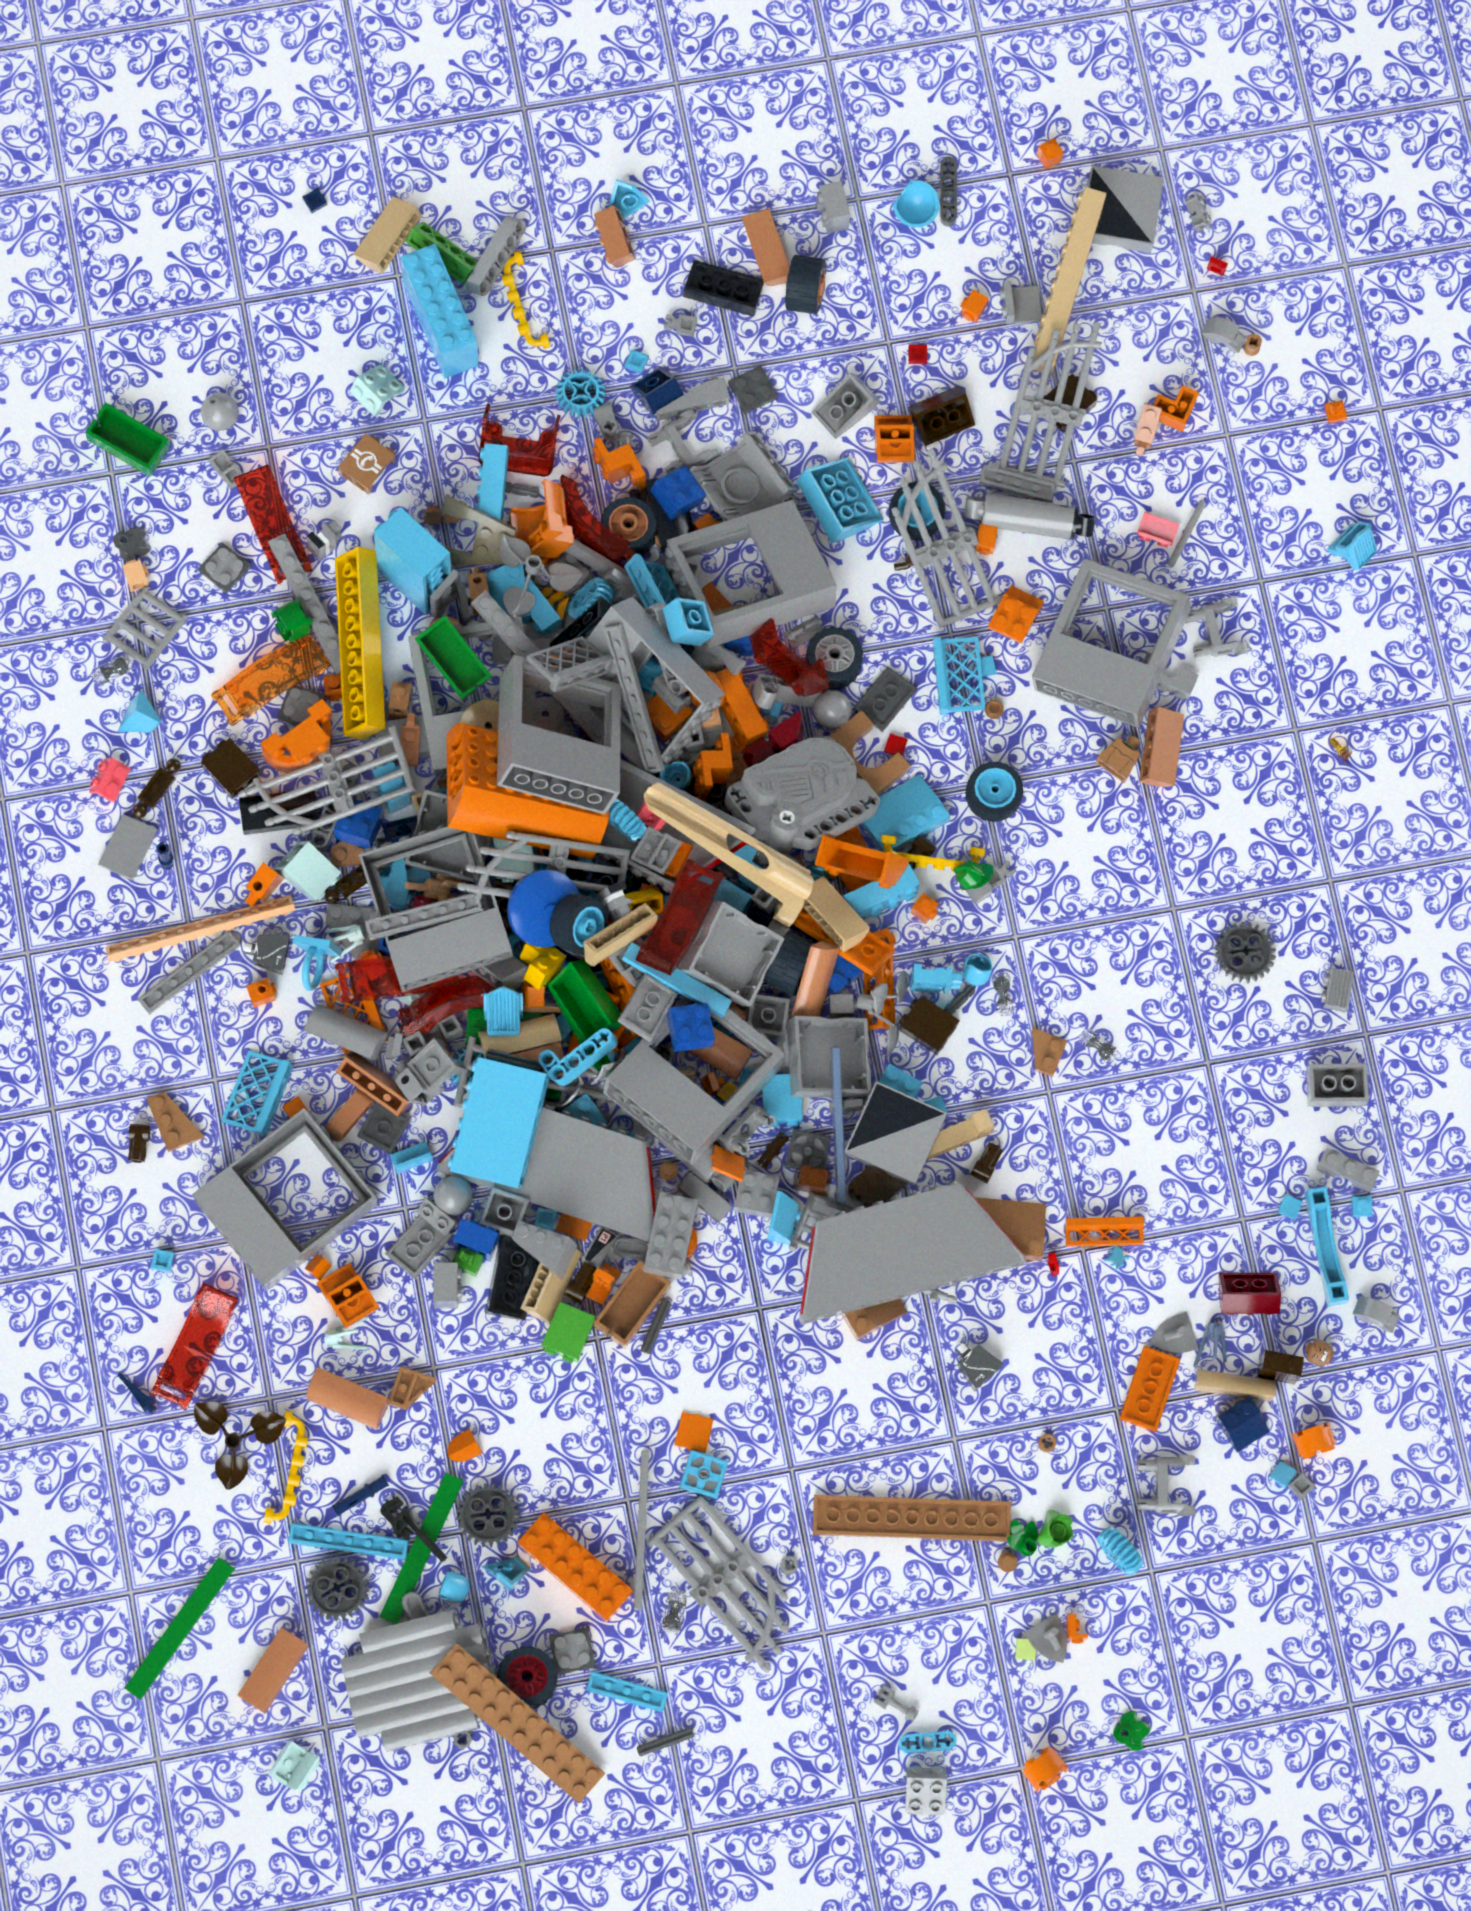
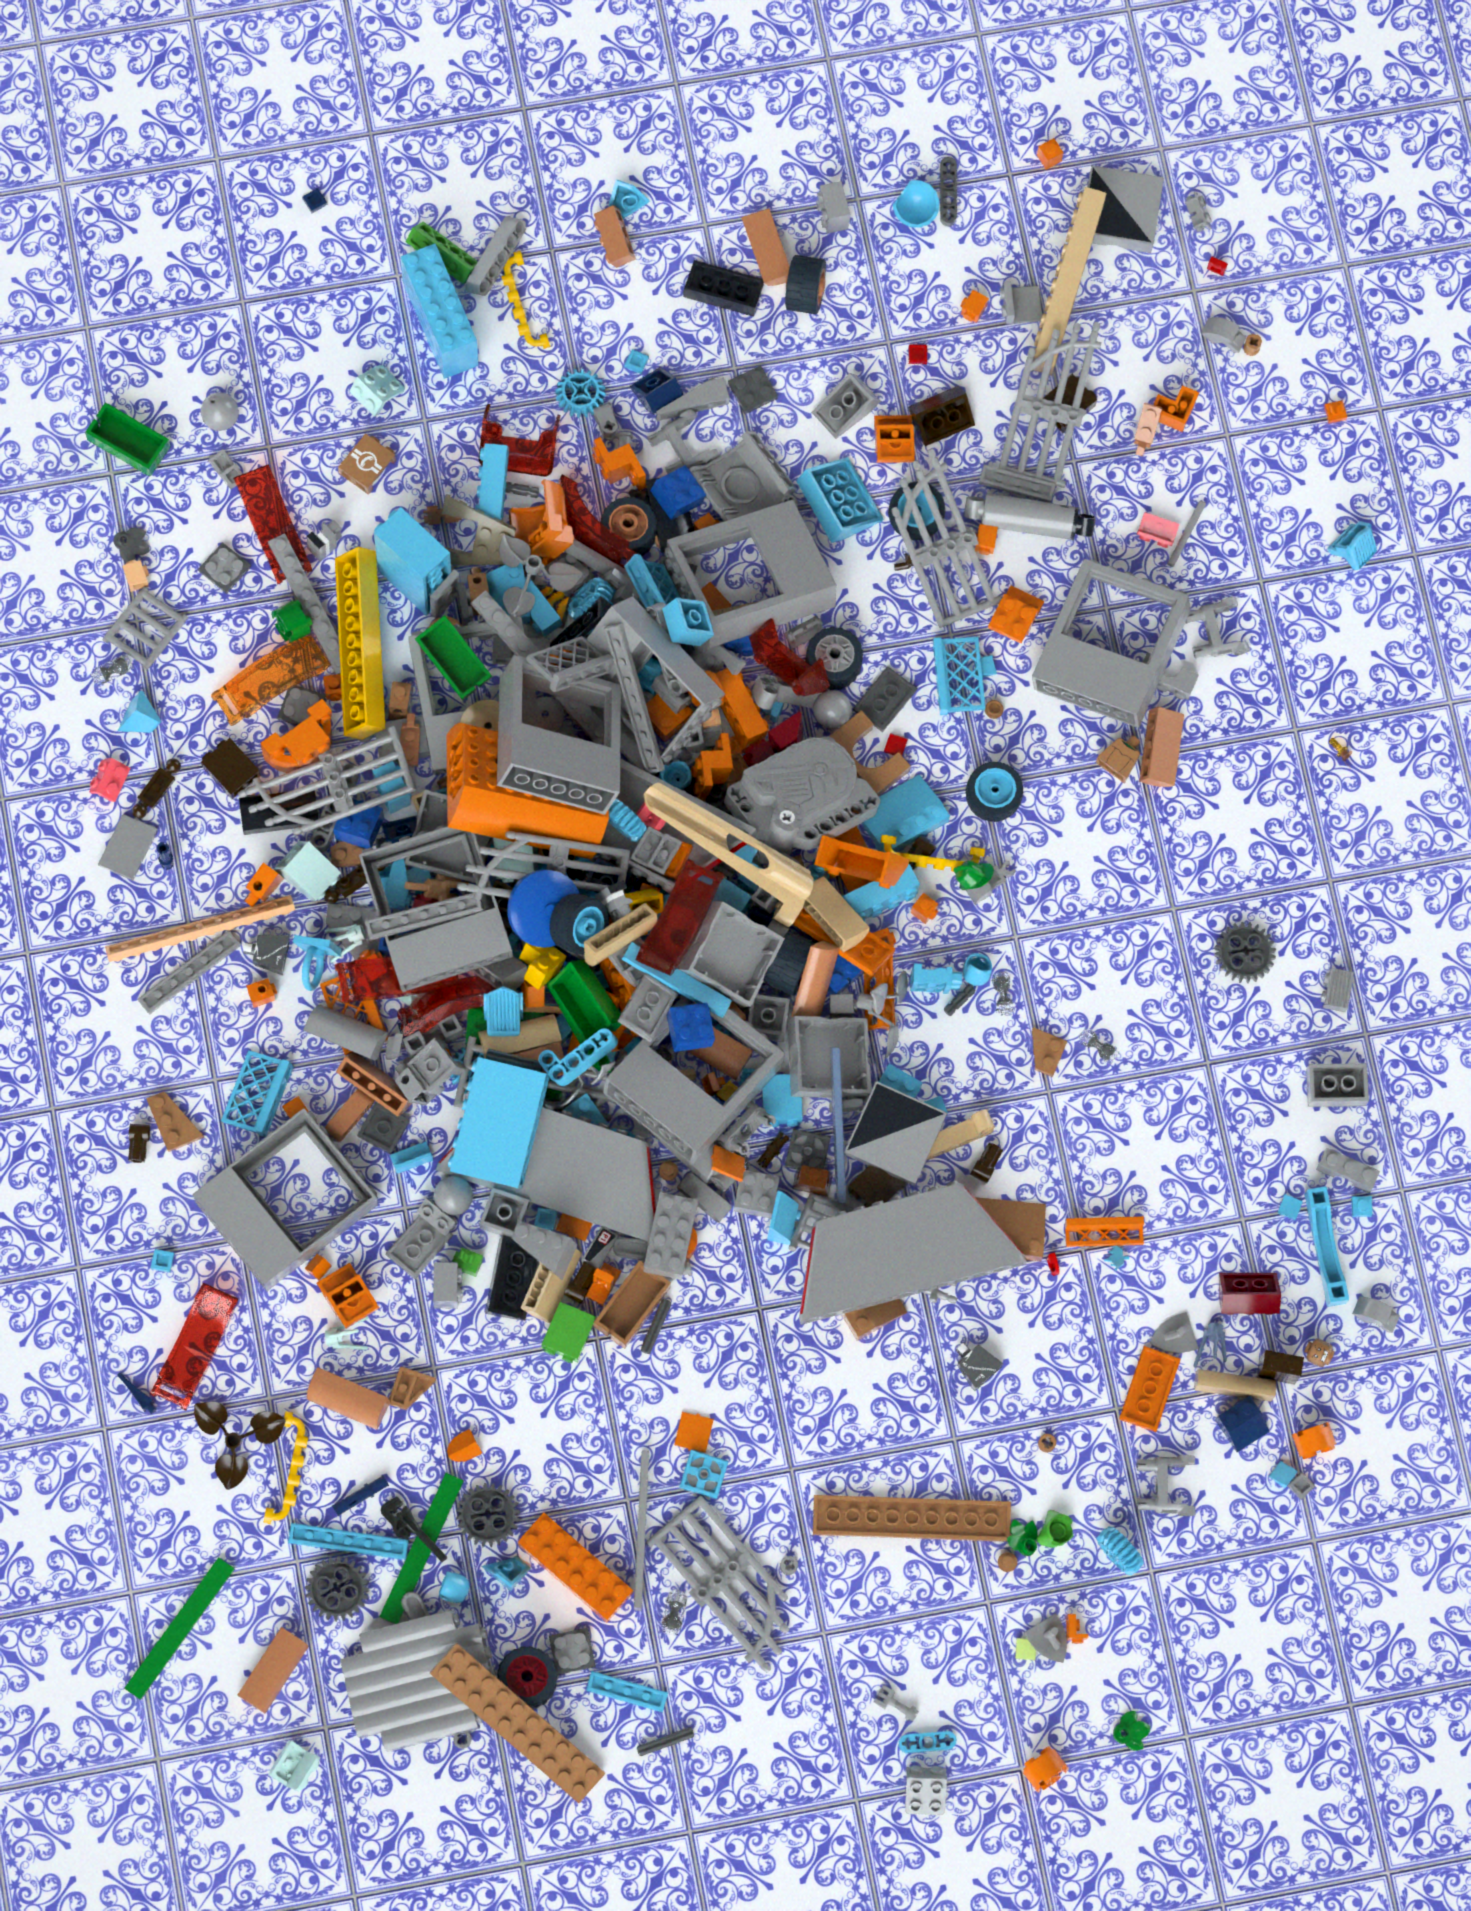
(387, 234): tan brick -> none
(476, 1238): blue brick -> none
(684, 324): light grey plate -> none
(928, 1024): dark brown brick -> none

